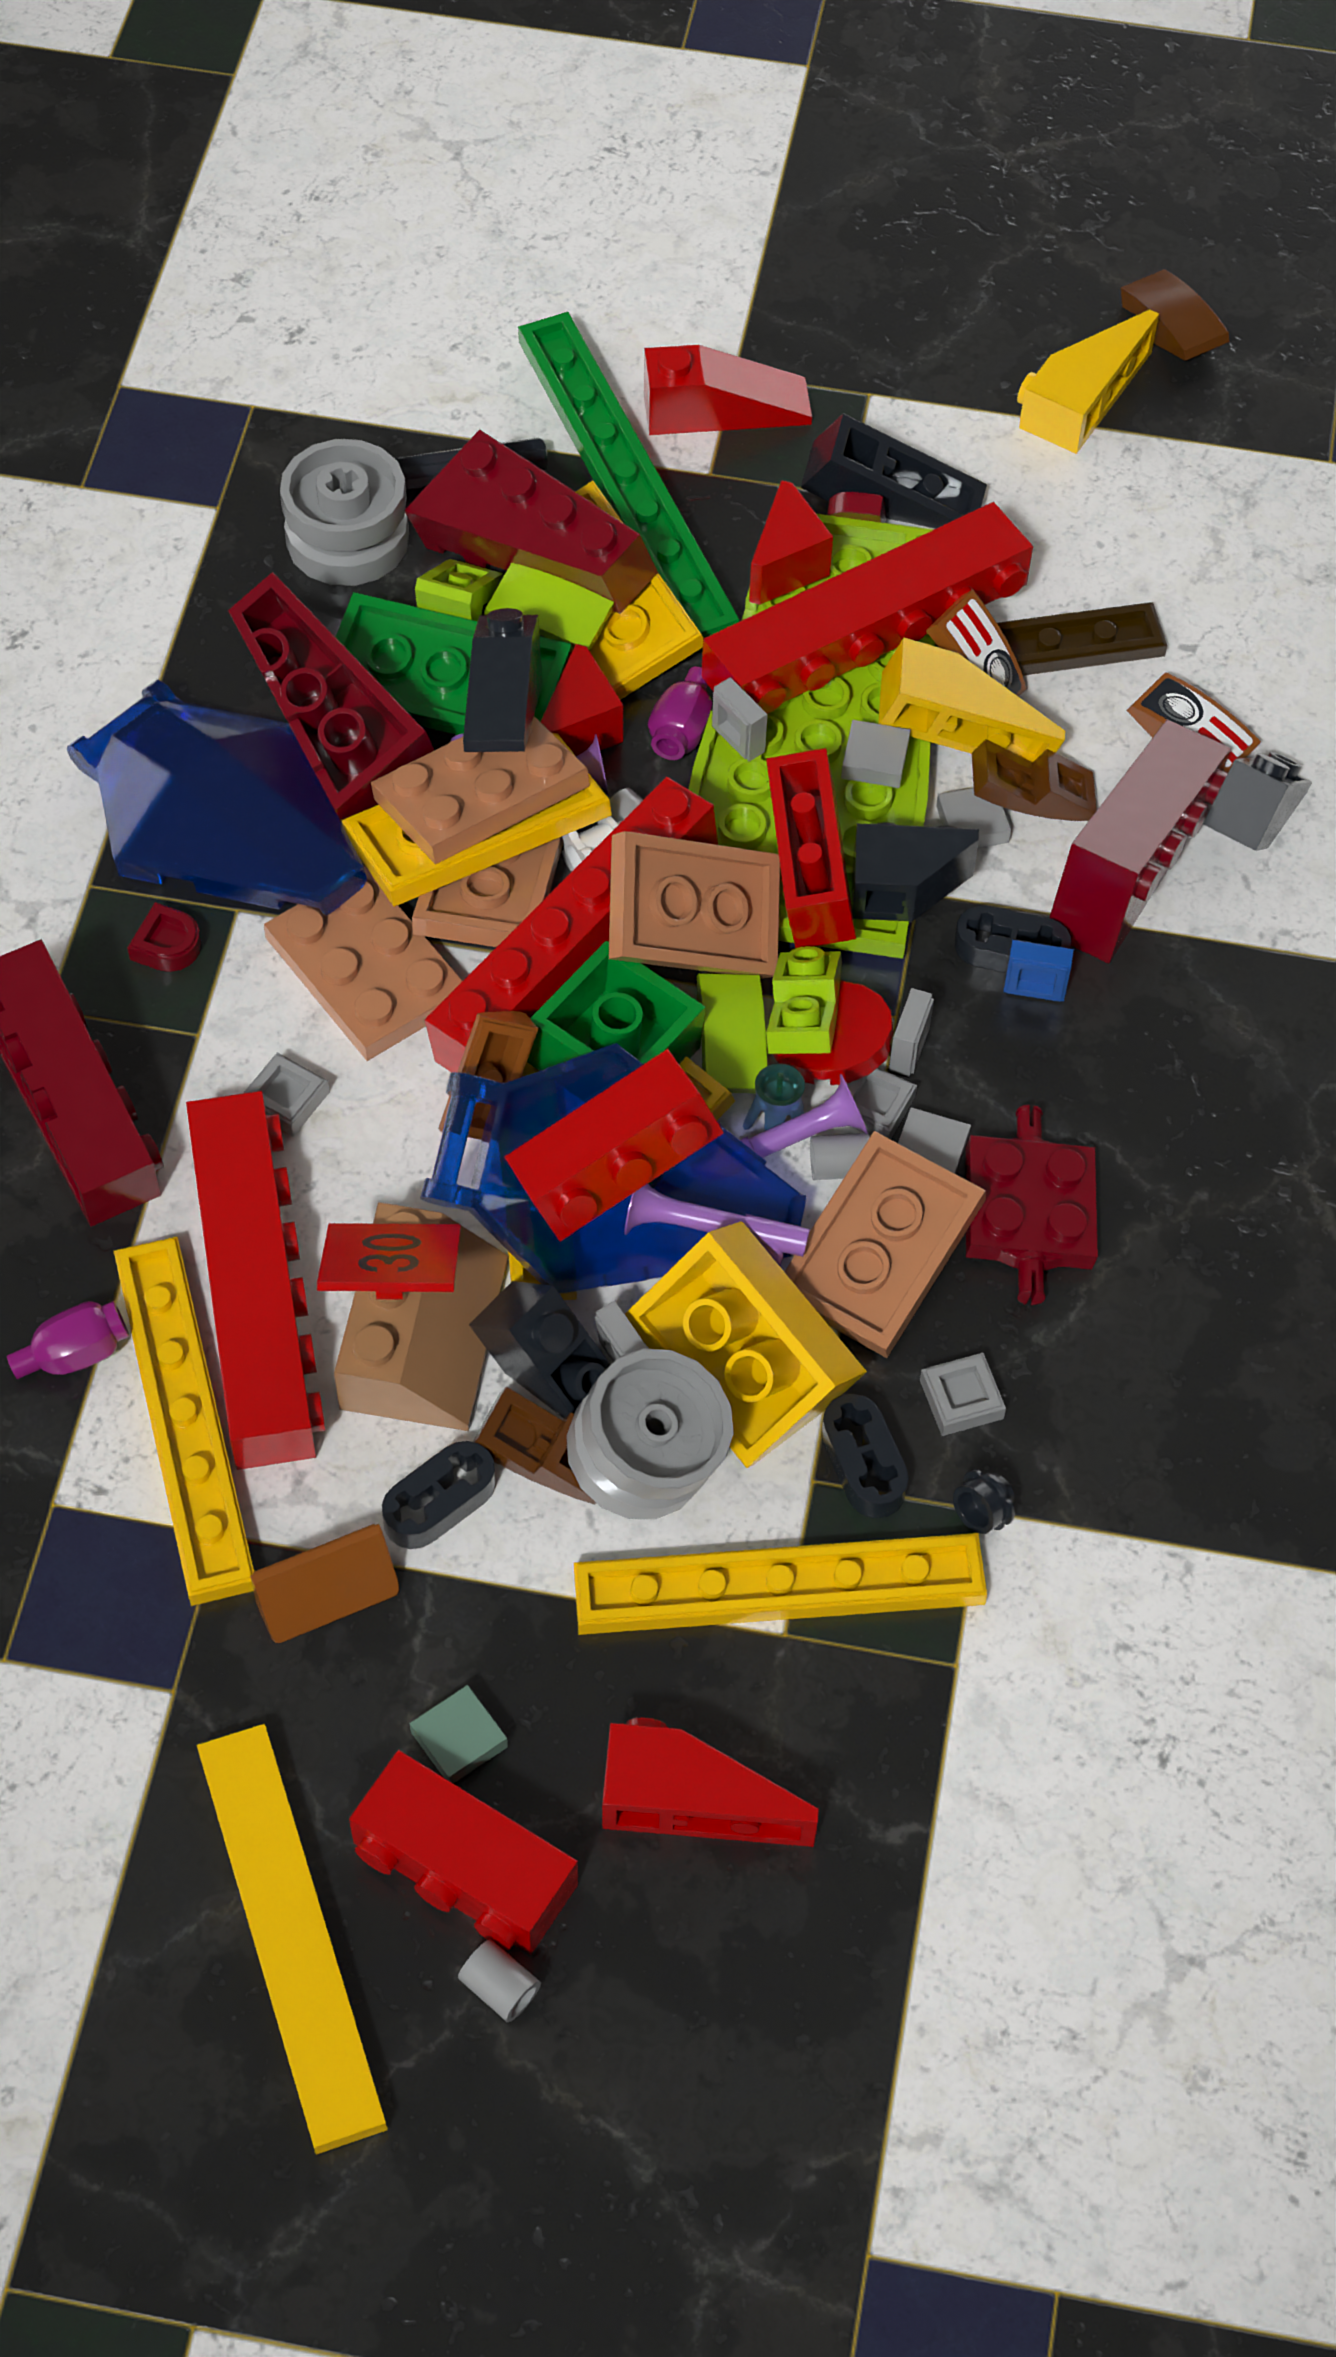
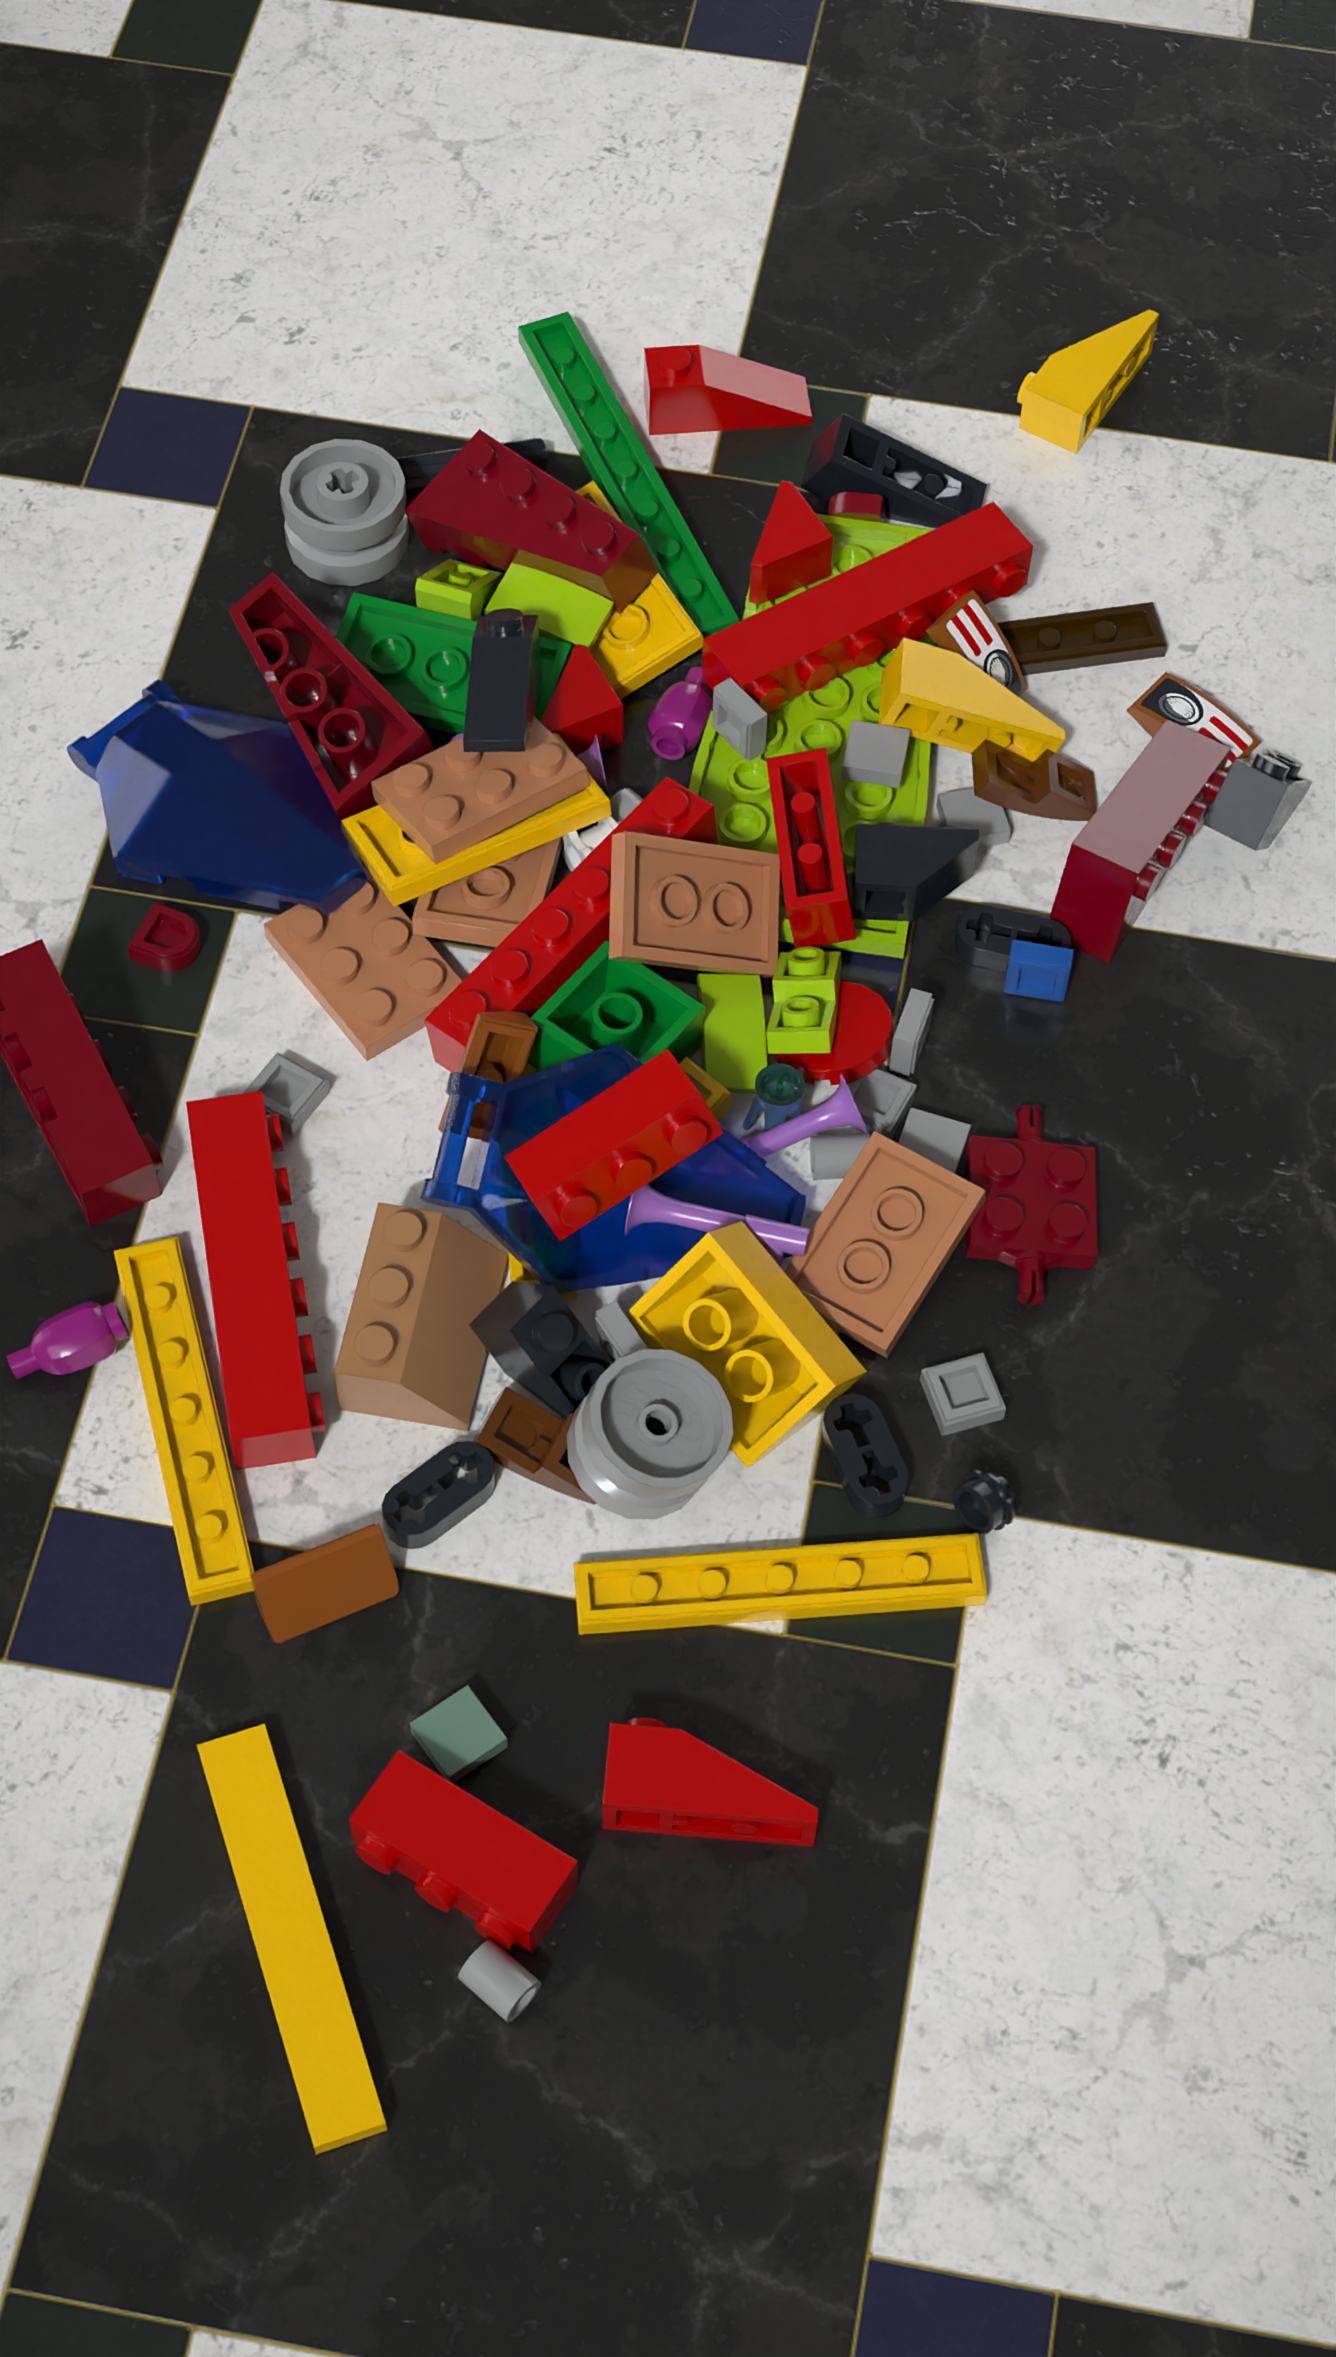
(389, 1258): red piece -> none
(1185, 320): reddish brown slope -> none

